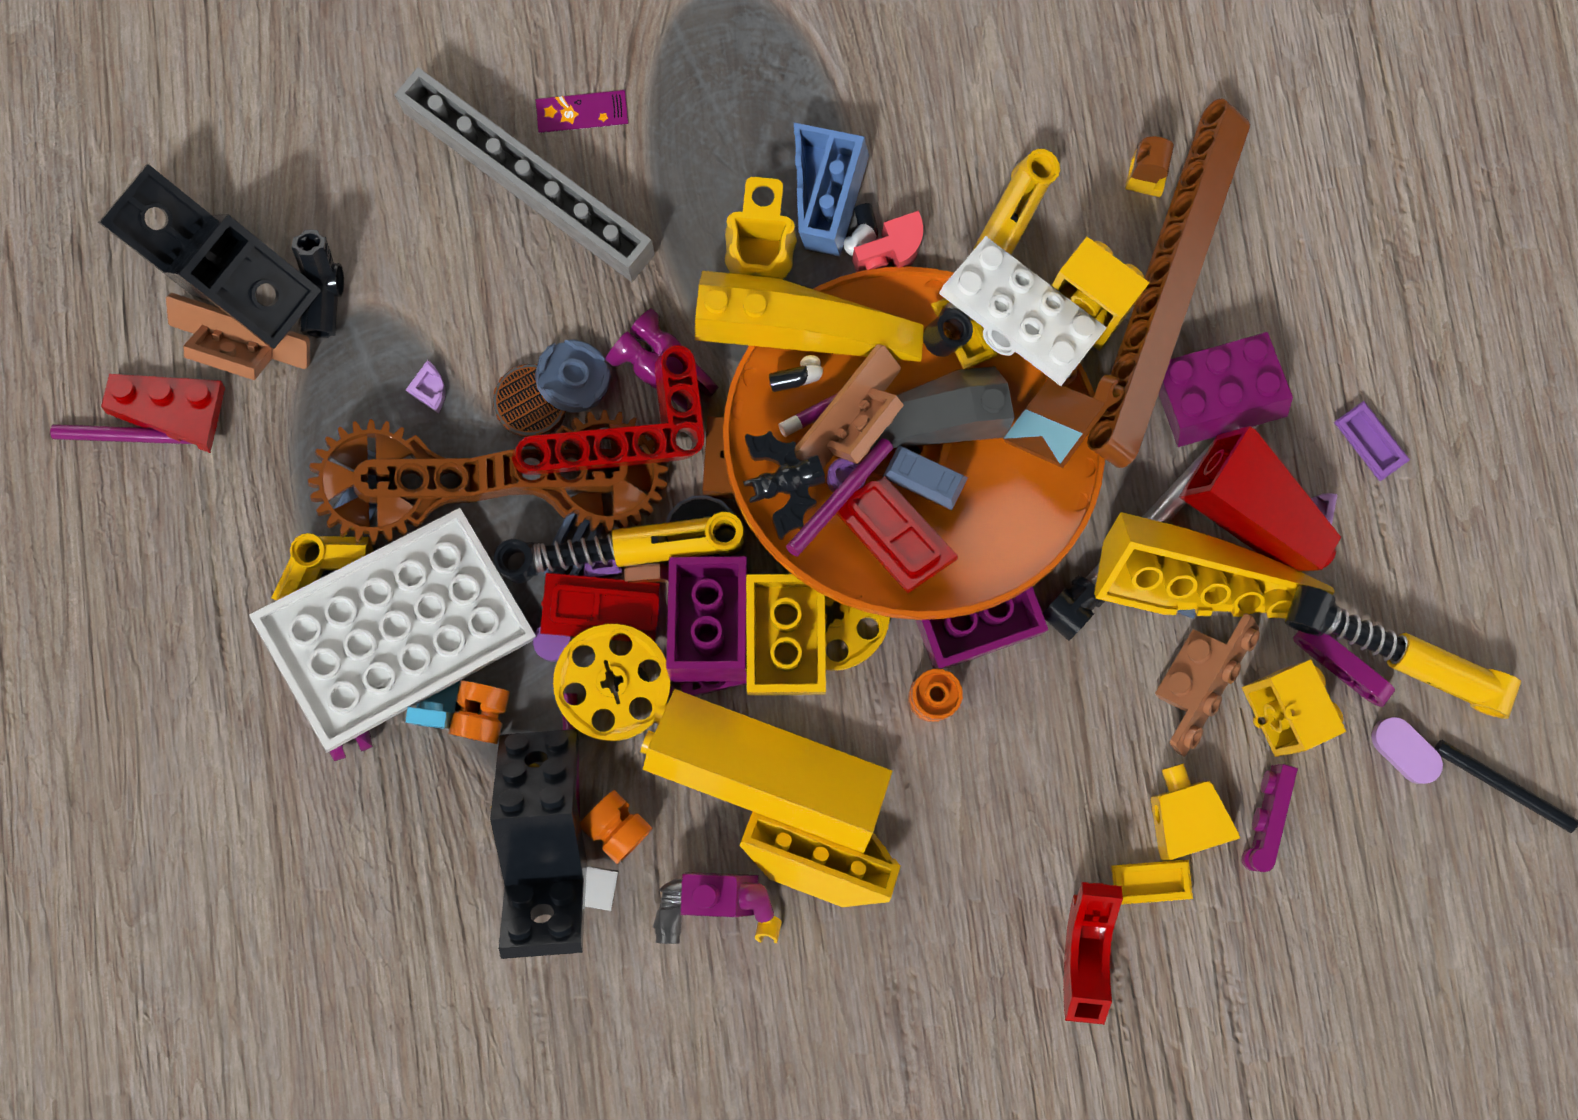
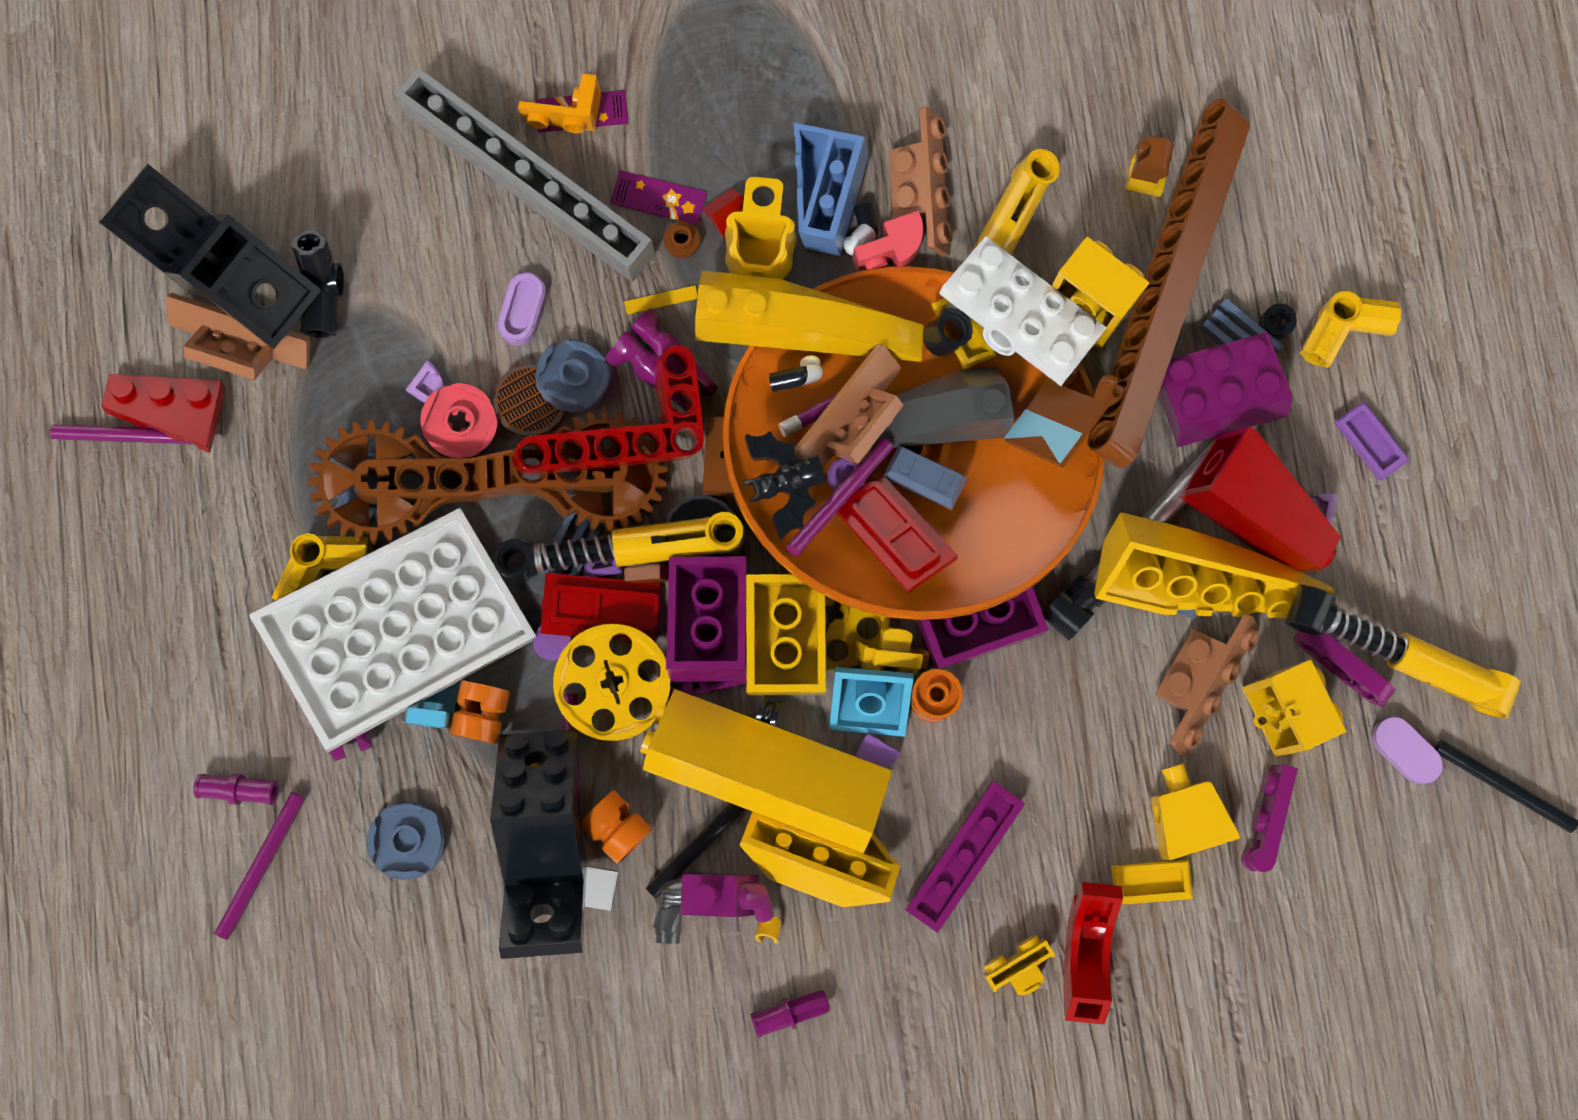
(236, 789): none -> magenta pin
(259, 866): none -> magenta bar
(406, 840): none -> sand blue tile
(449, 401): none -> coral plate
(522, 308): none -> lavender tile
(574, 120): none -> light orange bracket
(658, 197): none -> magenta sticker
(661, 300): none -> yellow piece
(685, 249): none -> dark orange plate
(695, 848): none -> black bar
(722, 207): none -> red slope
(769, 710): none -> black bush
(790, 1013): none -> magenta axle
(870, 701): none -> medium azure slope
(876, 752): none -> medium lavender tile
(892, 651): none -> yellow piece
(920, 181): none -> nougat bracket
(964, 856): none -> magenta plate
(1019, 968): none -> yellow piece
(1240, 318): none -> sand blue tile
(1285, 312): none -> black bush
(1361, 316): none -> yellow piece

